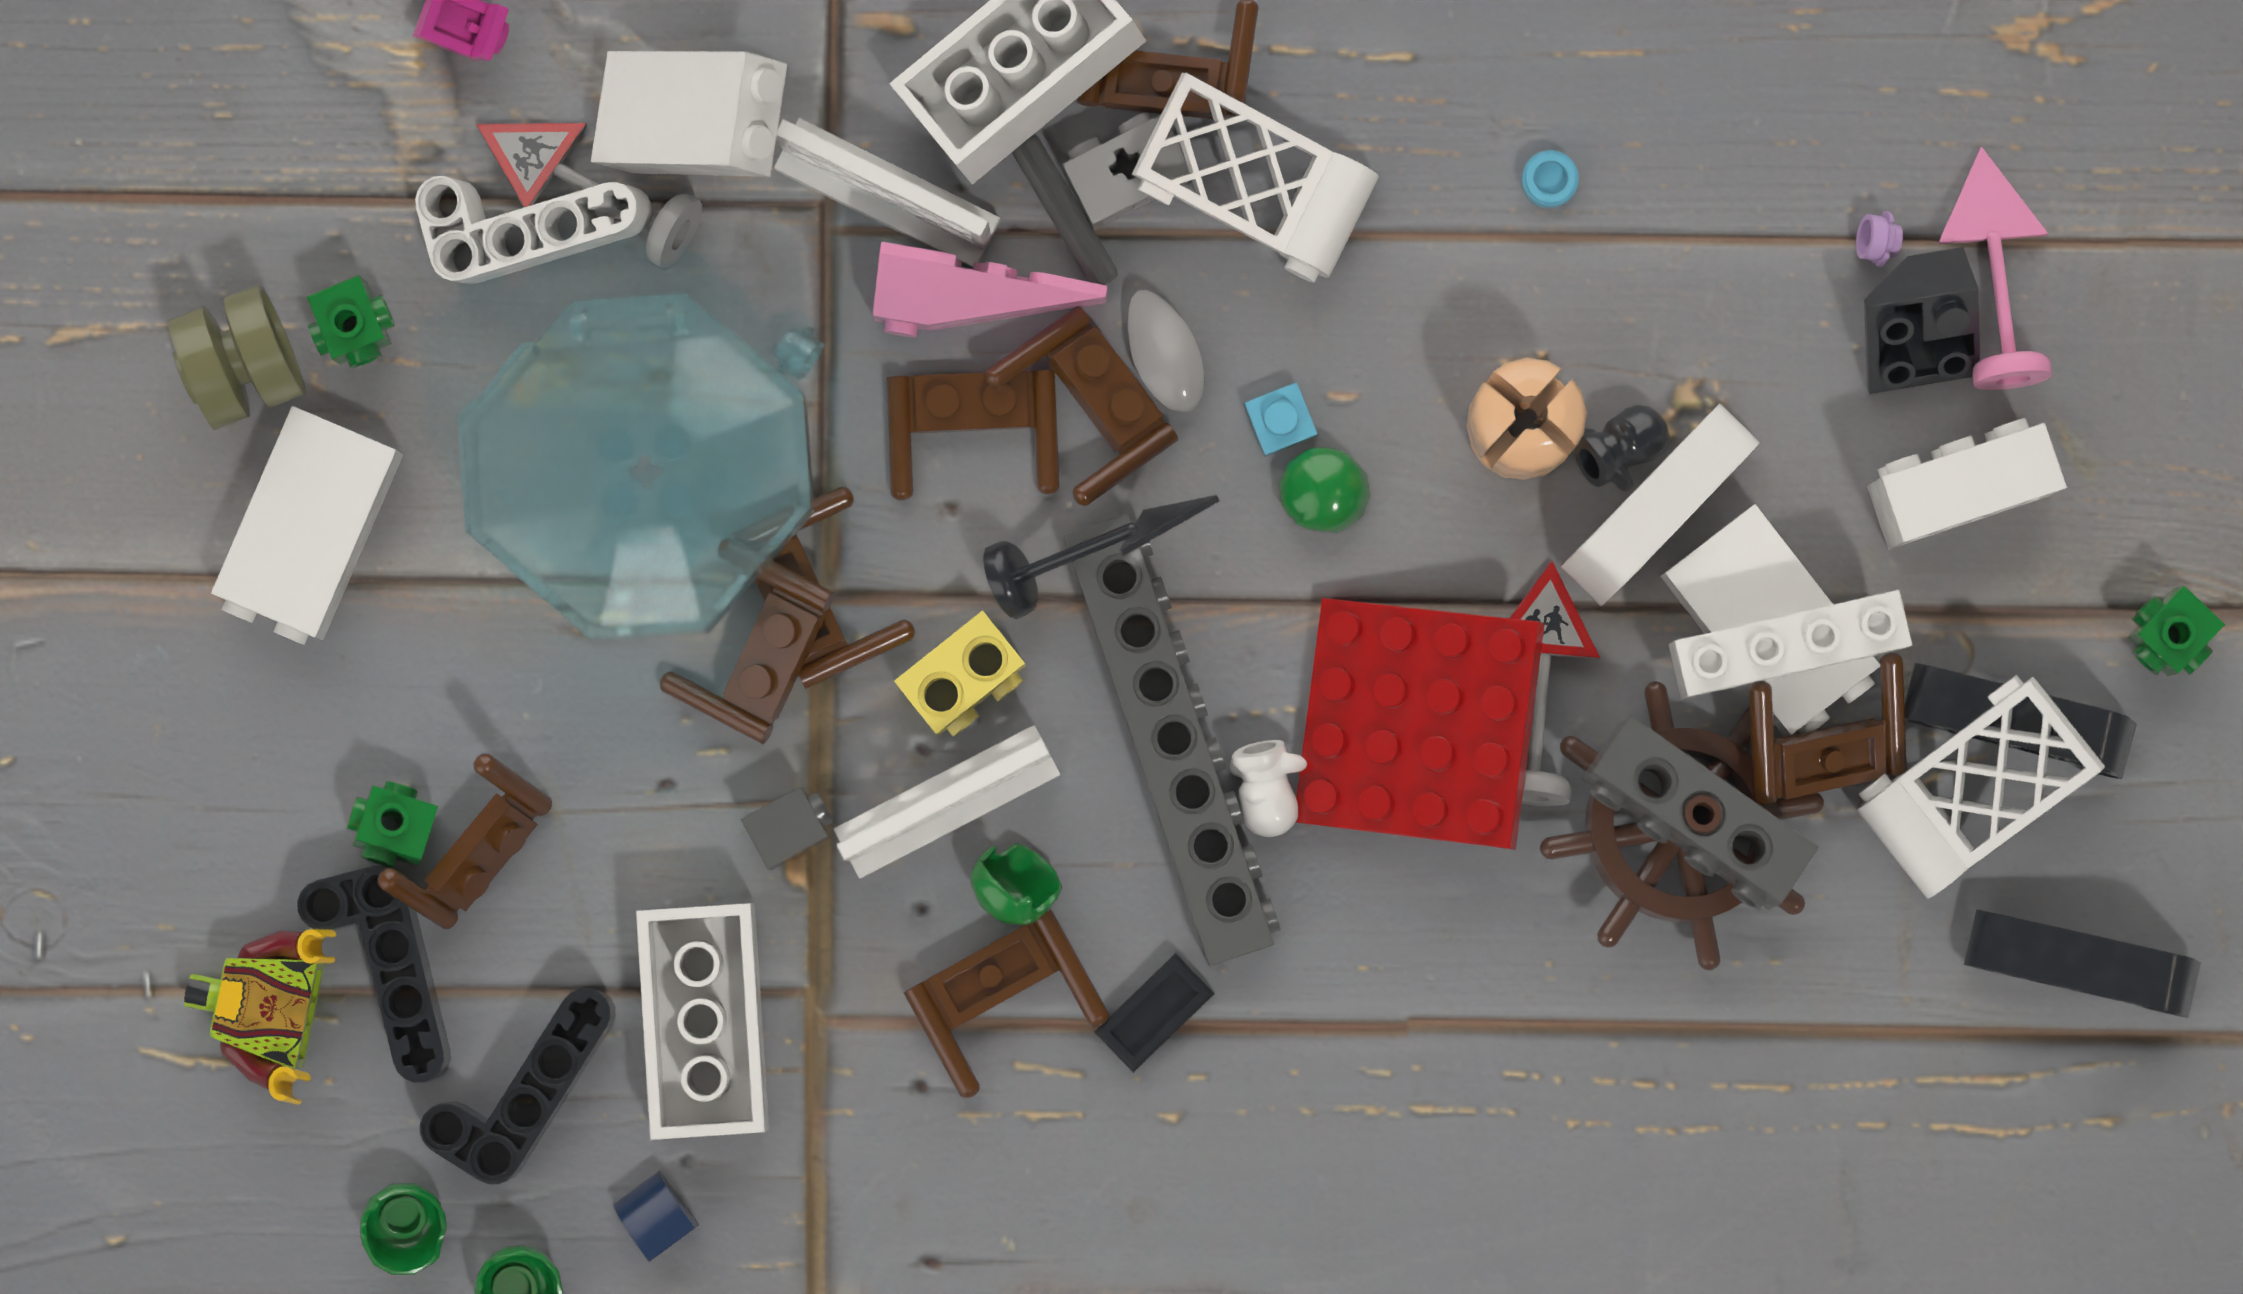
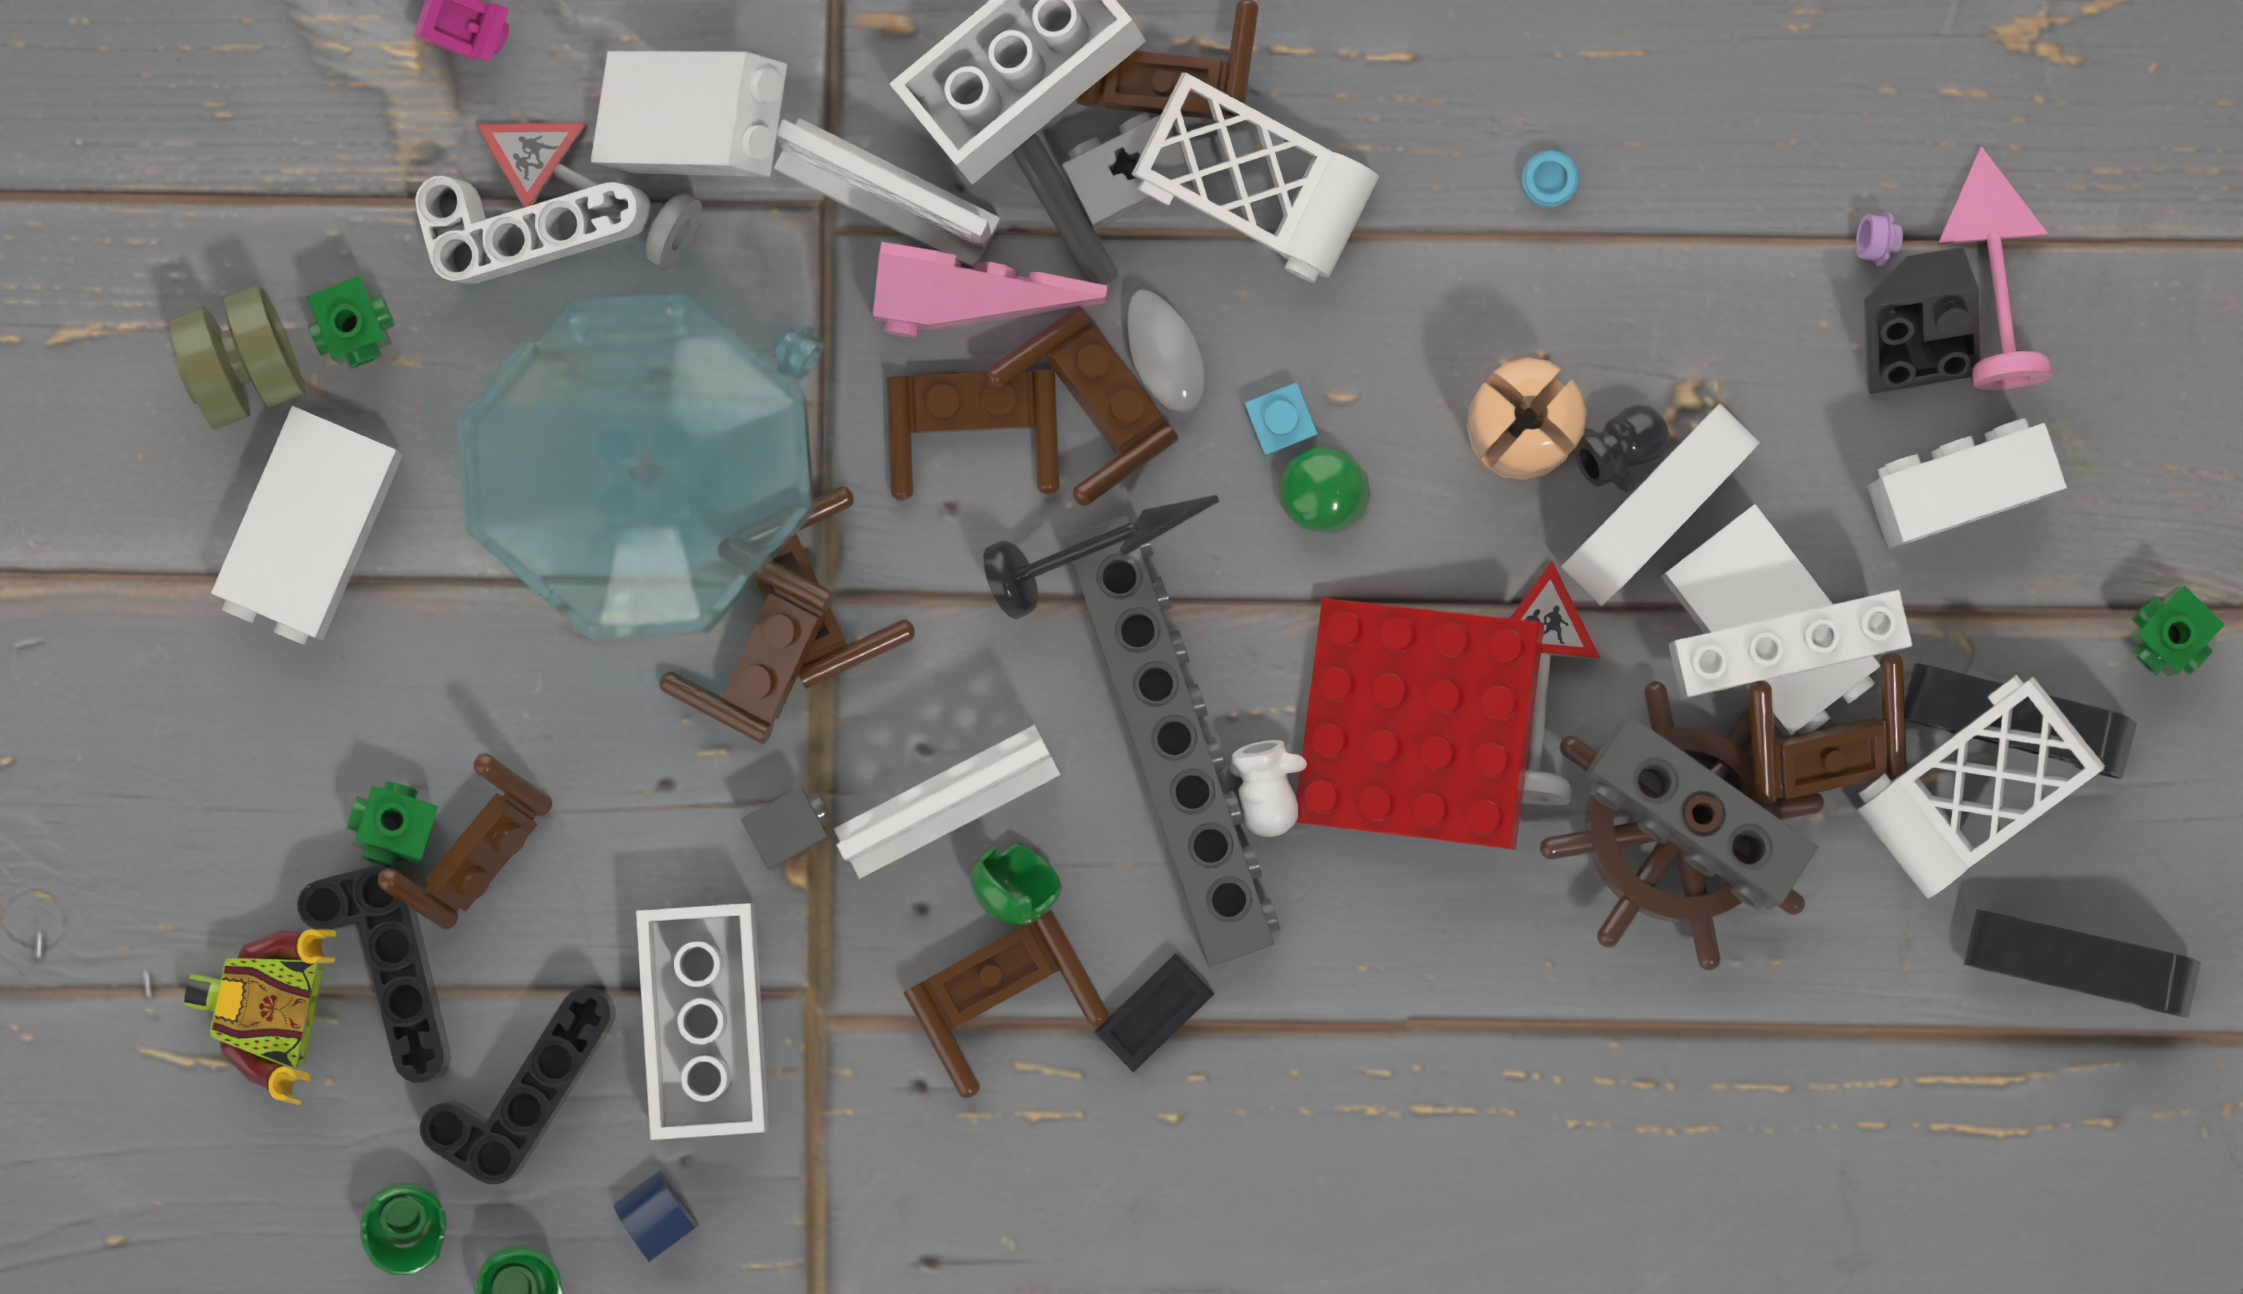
(952, 663): light yellow brick -> none

